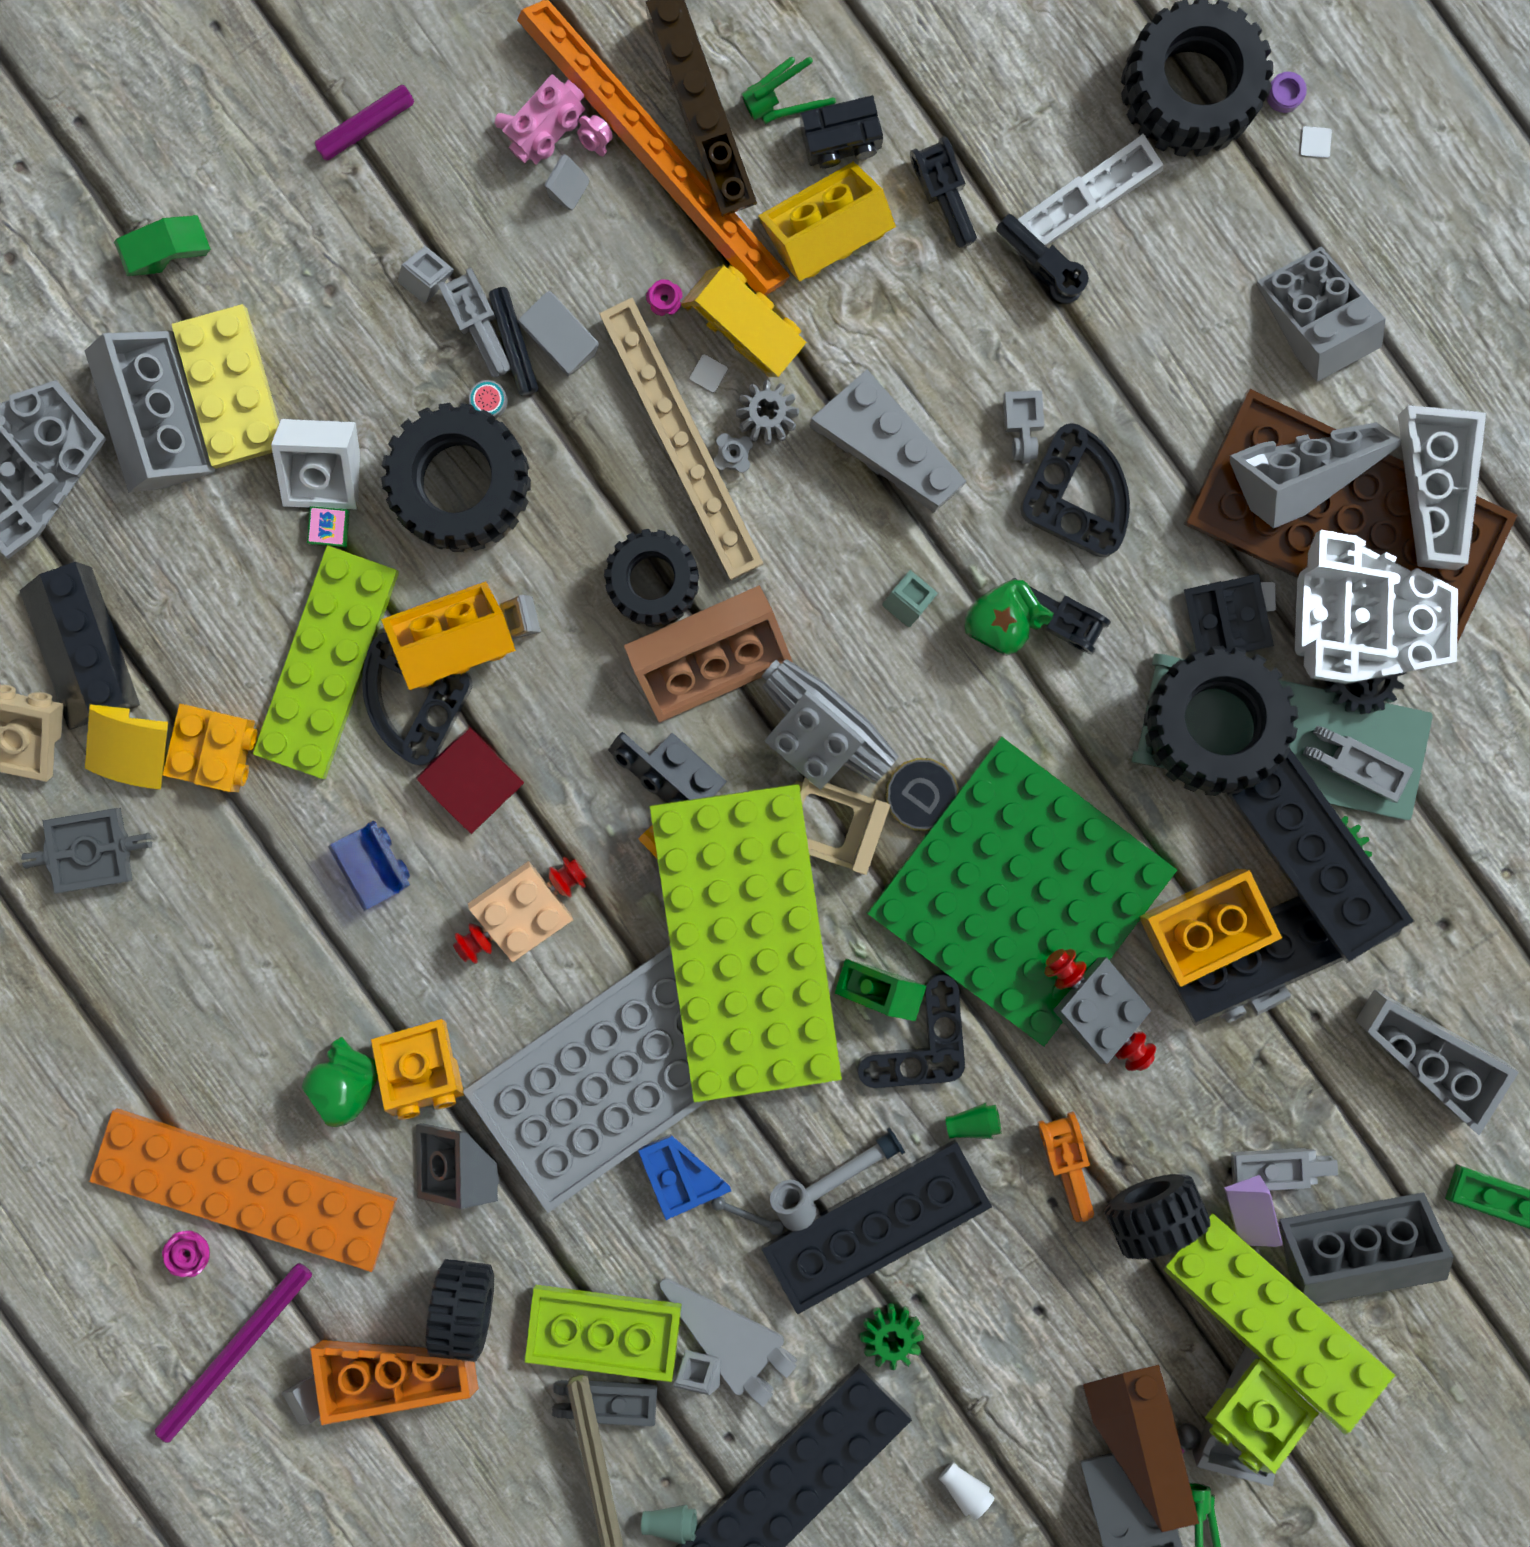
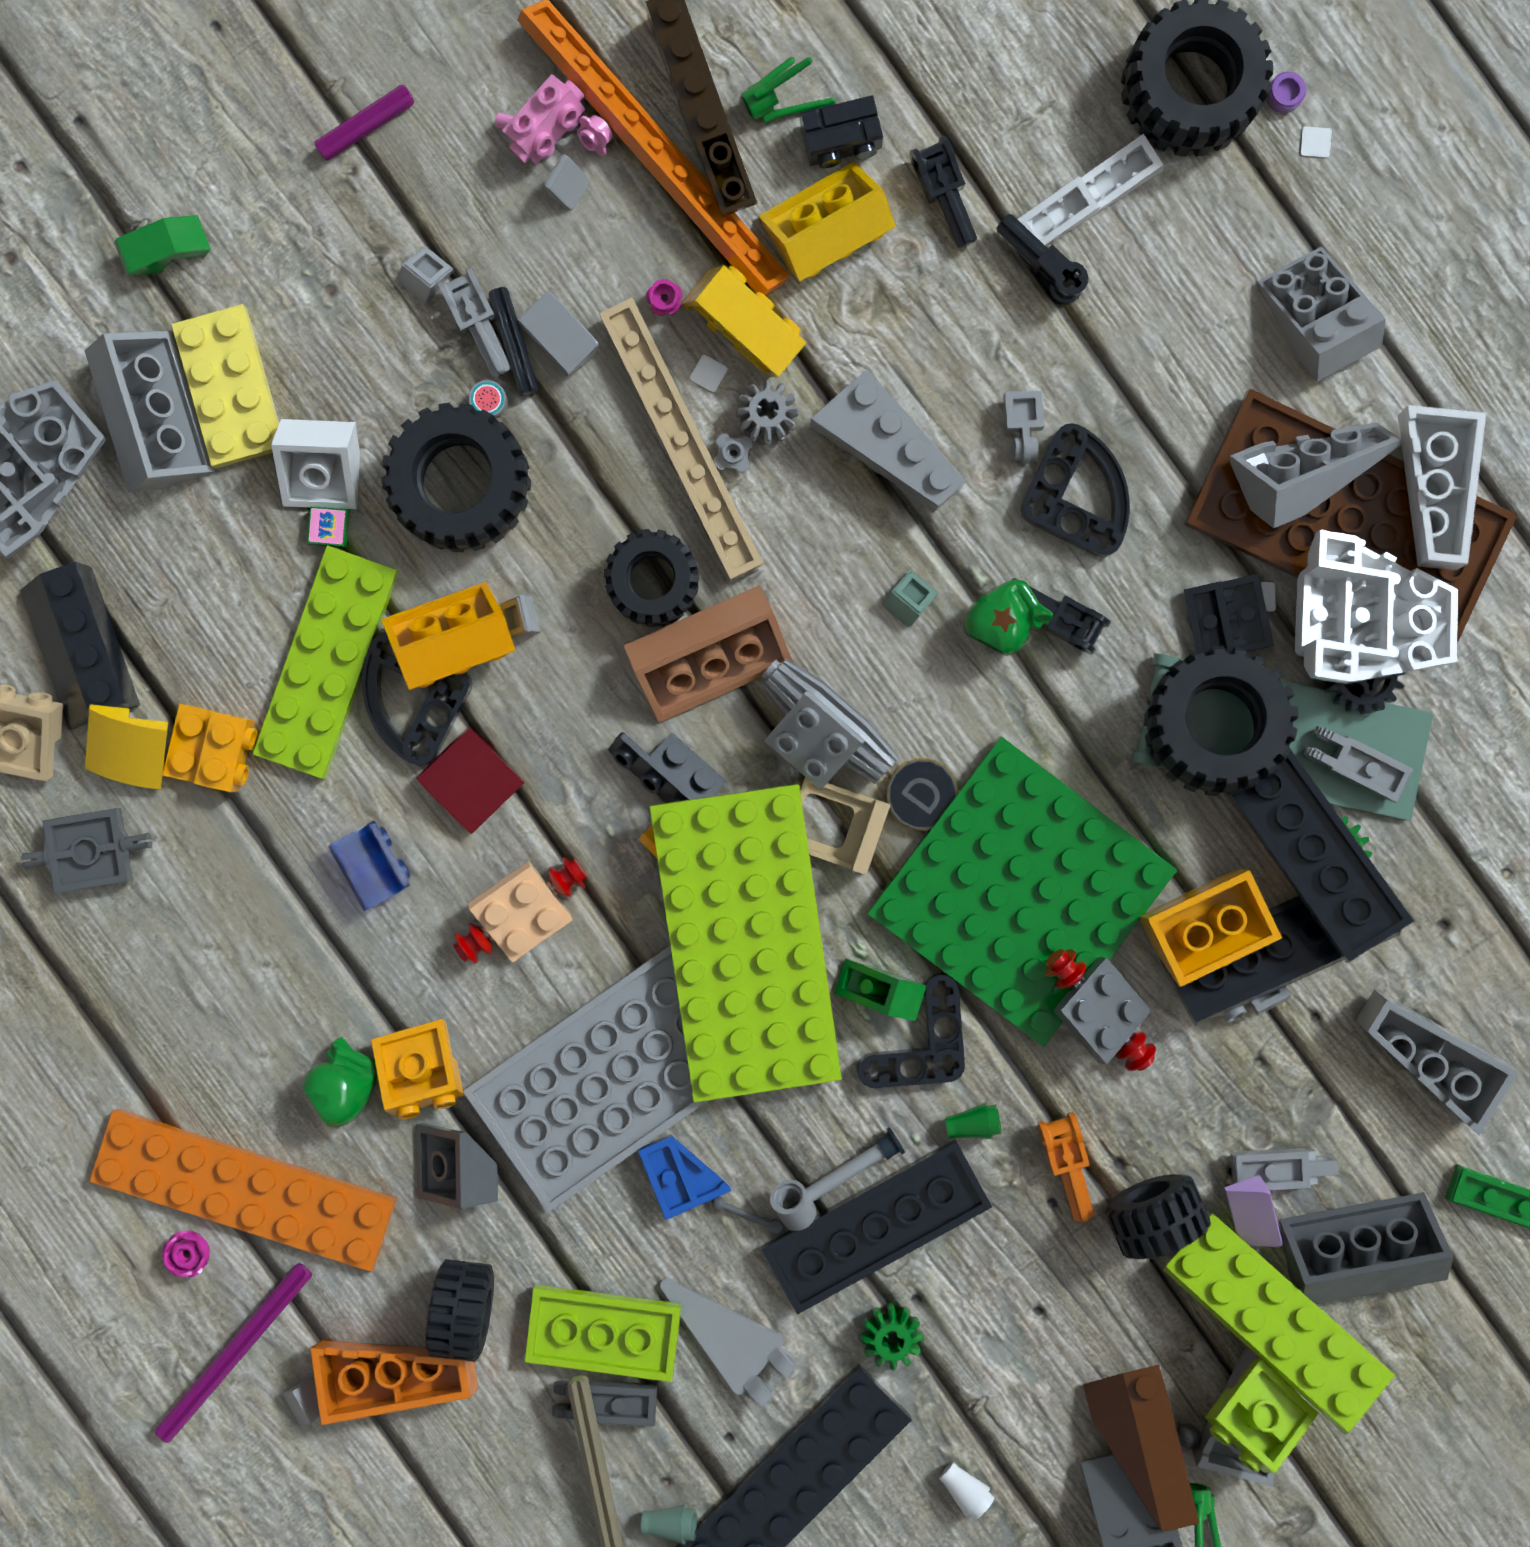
(698, 1373): light grey slope -> none

